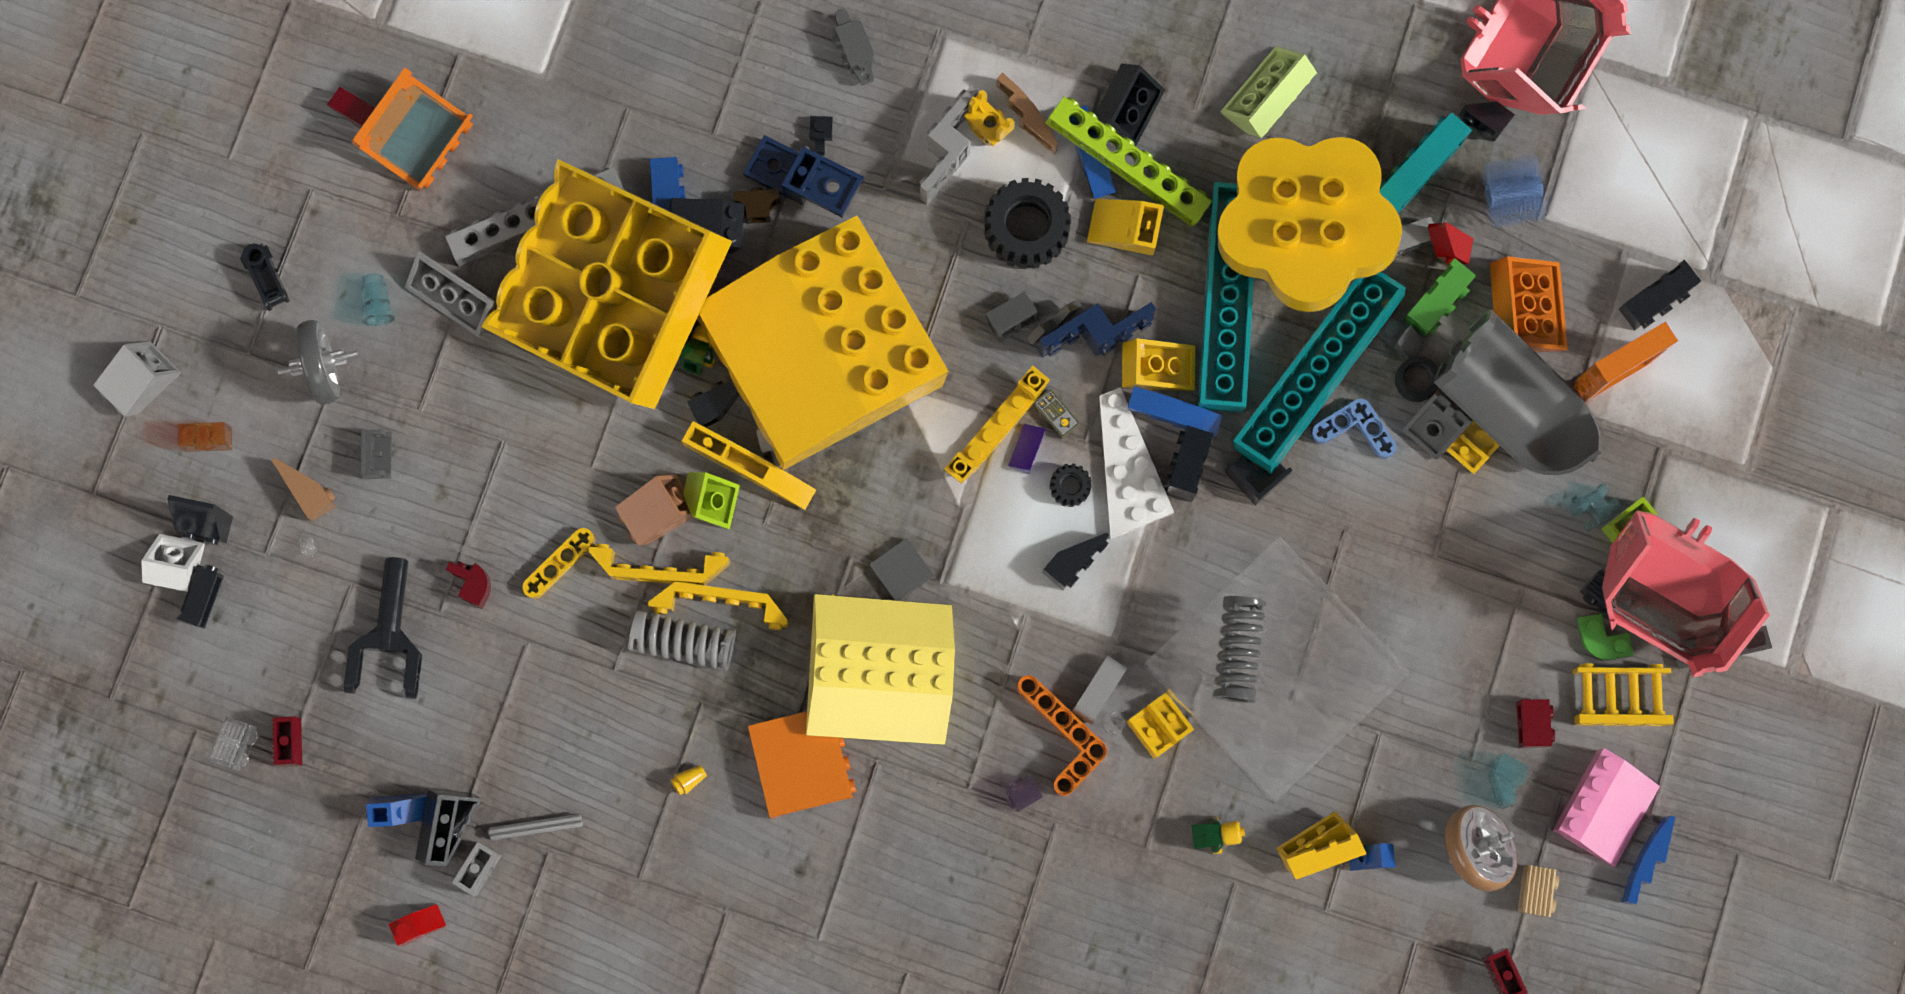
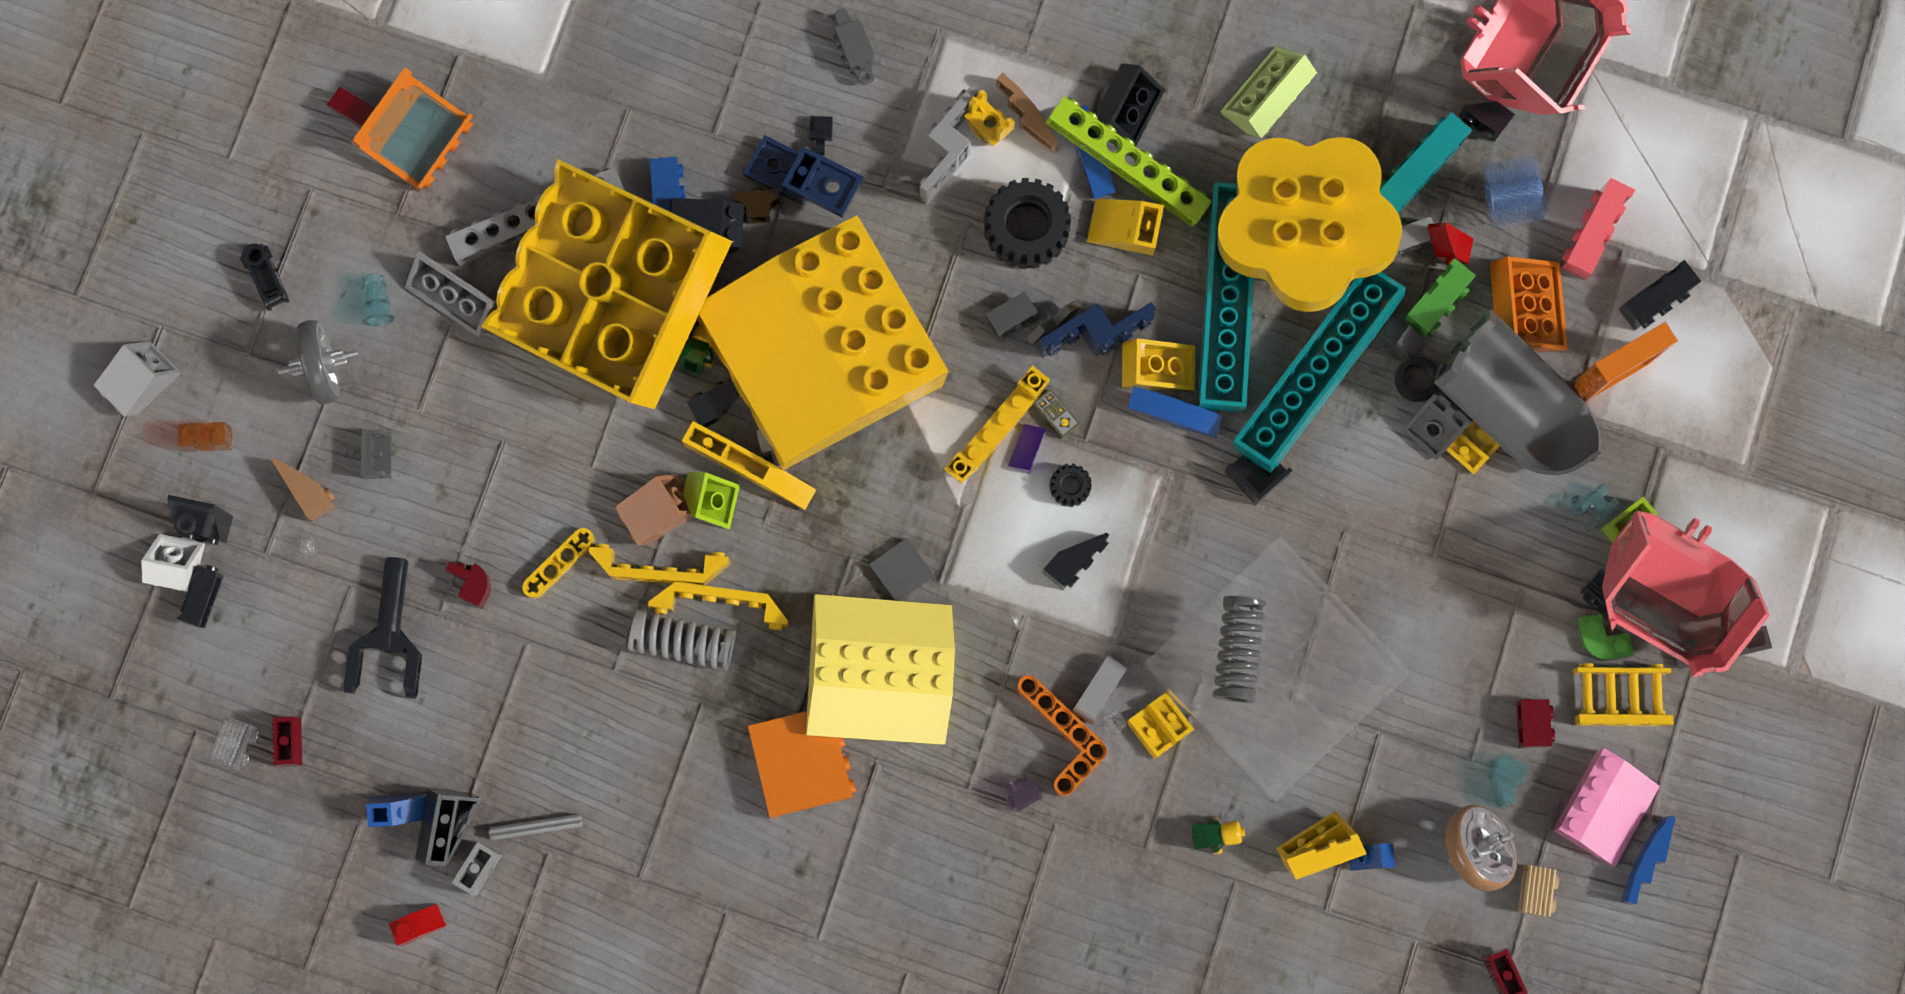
(686, 780): yellow cone -> none
(1131, 479): white wing -> none
(1188, 463): black wedge -> none
(1355, 419): medium blue beam -> none
(1597, 228): none -> coral wedge

